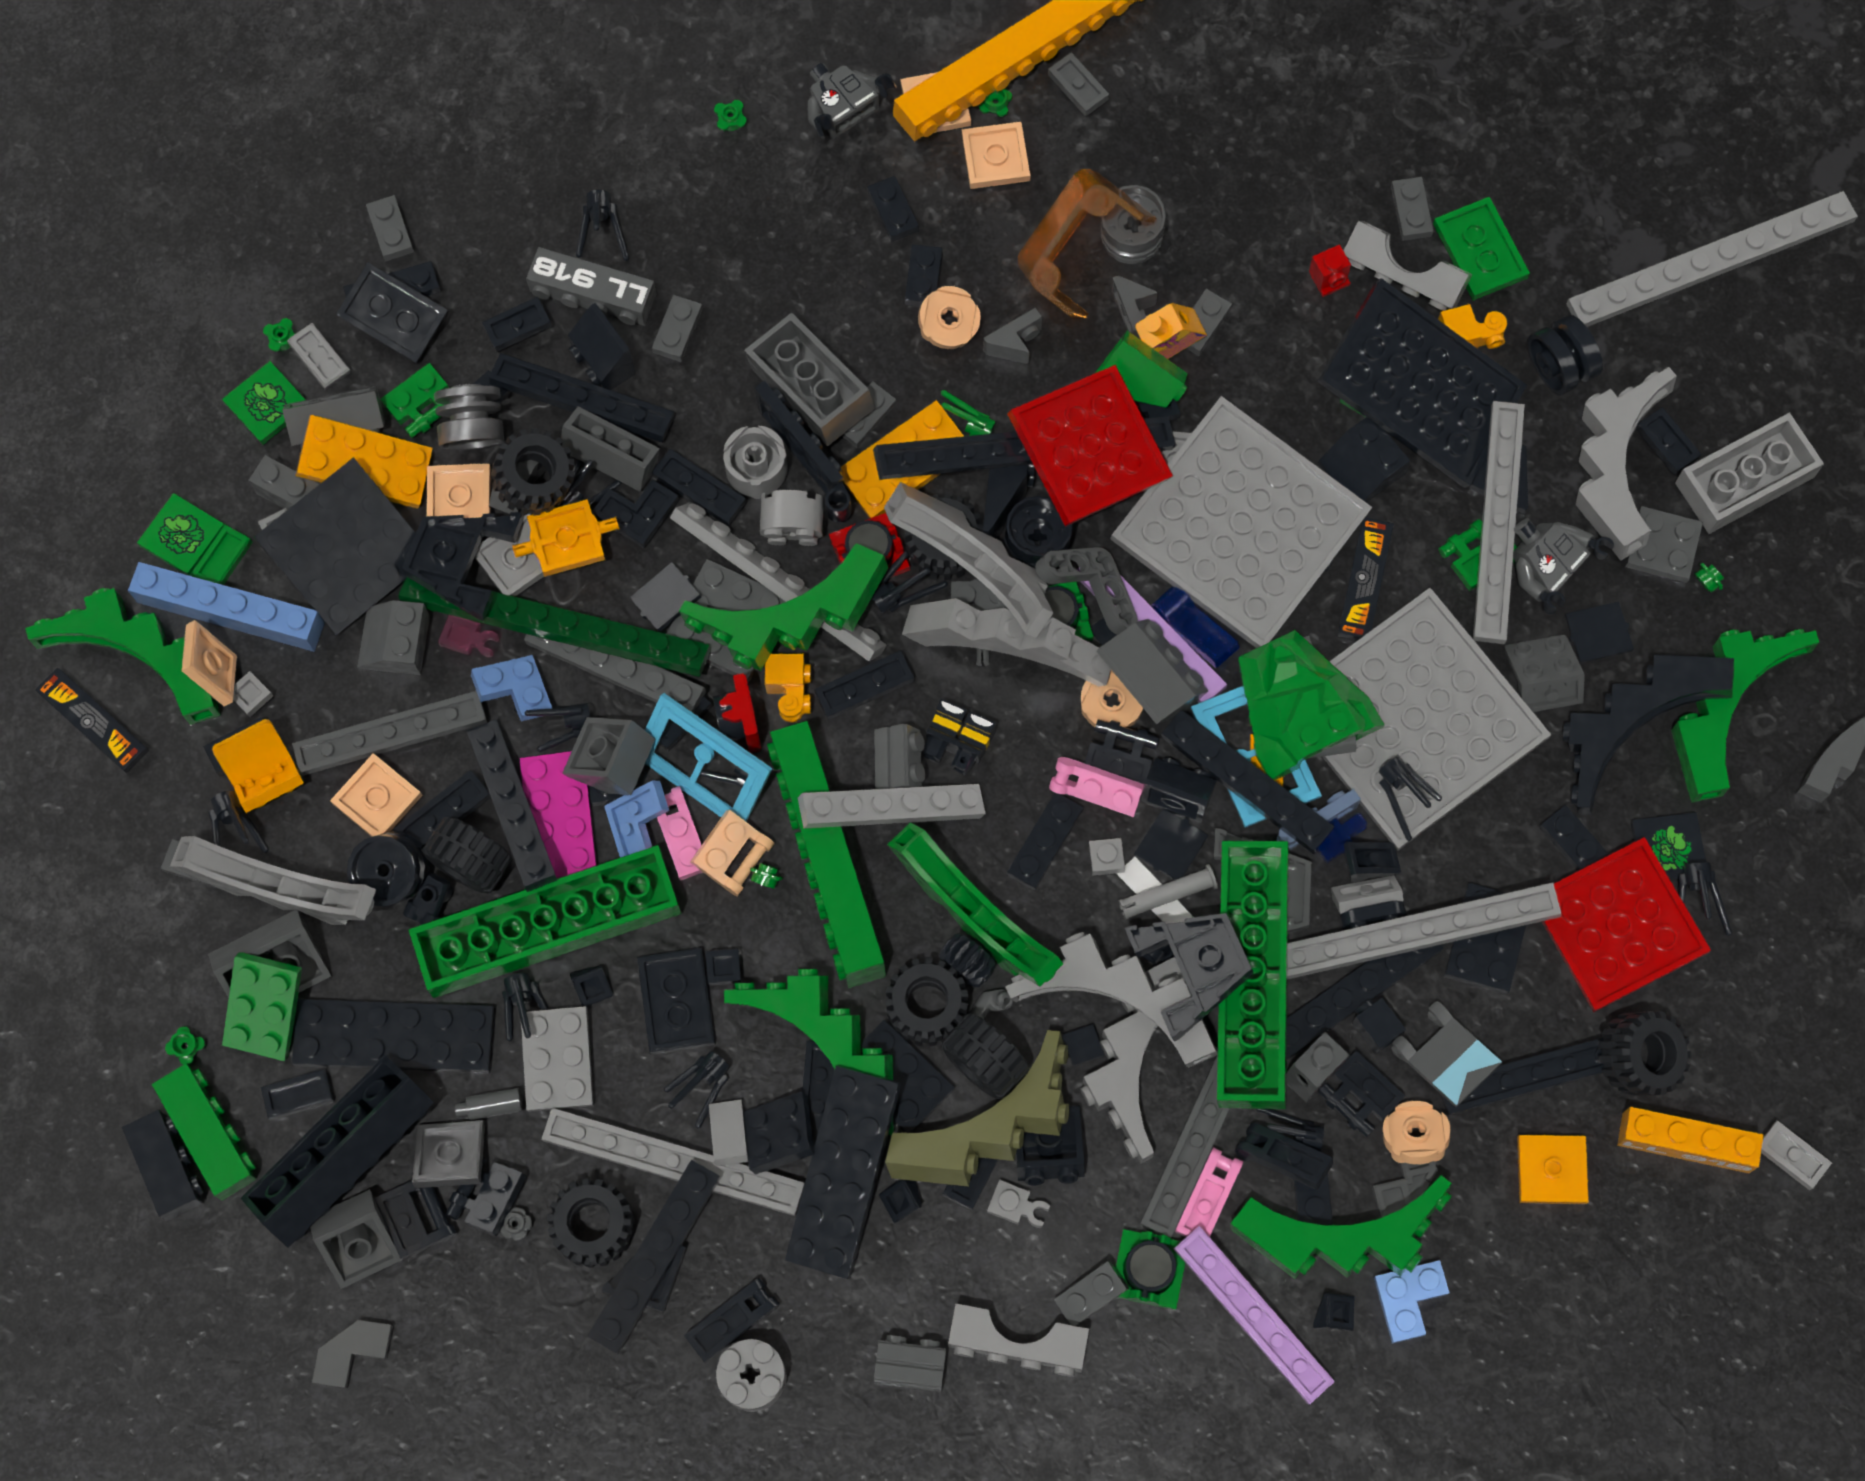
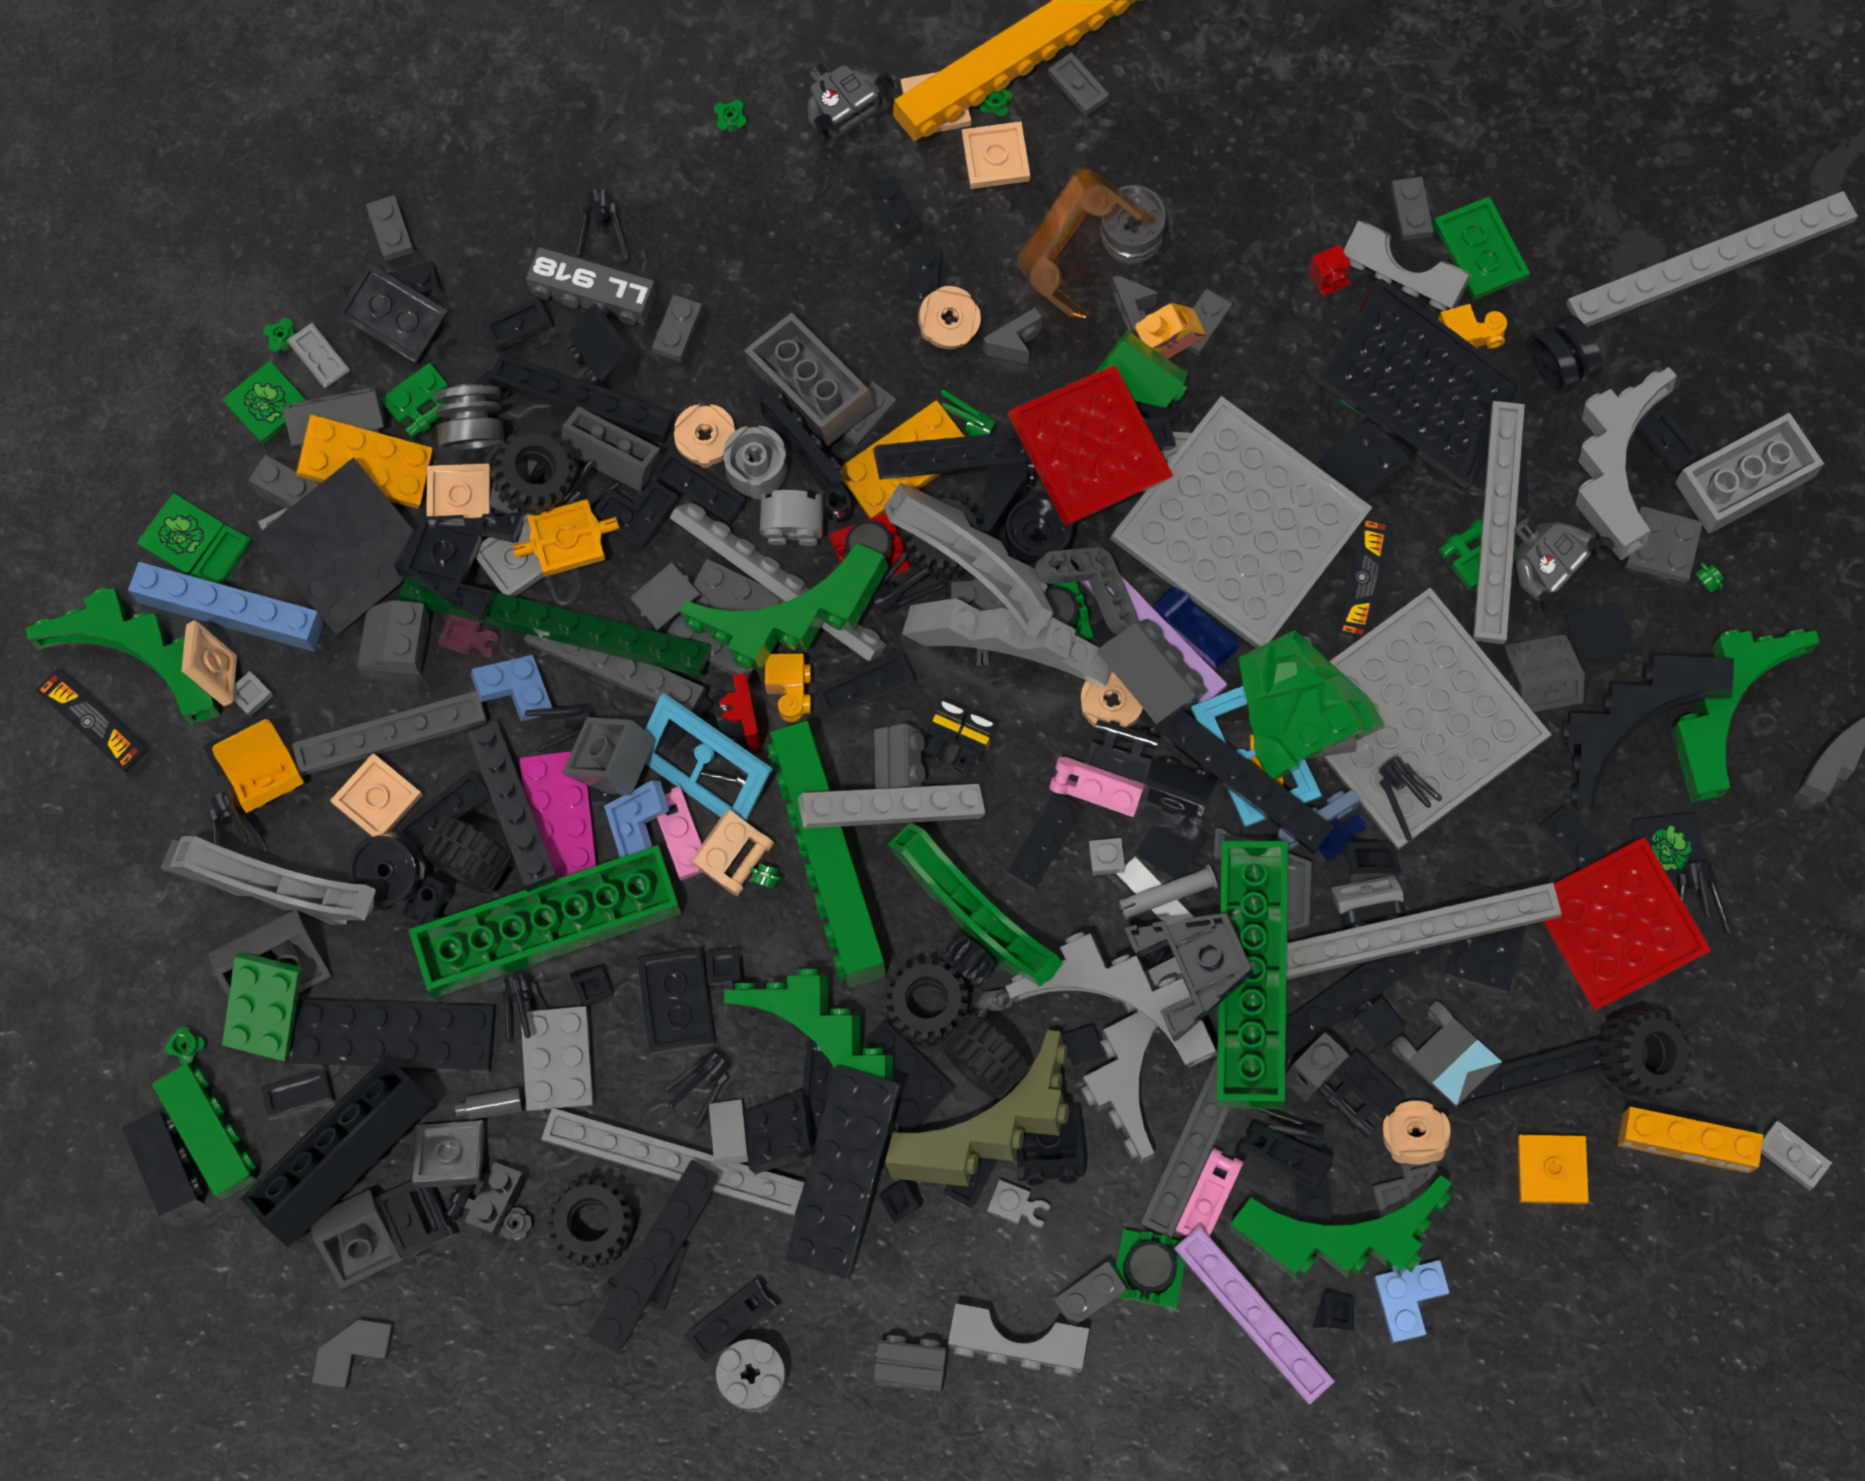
(686, 434): none -> light nougat plate

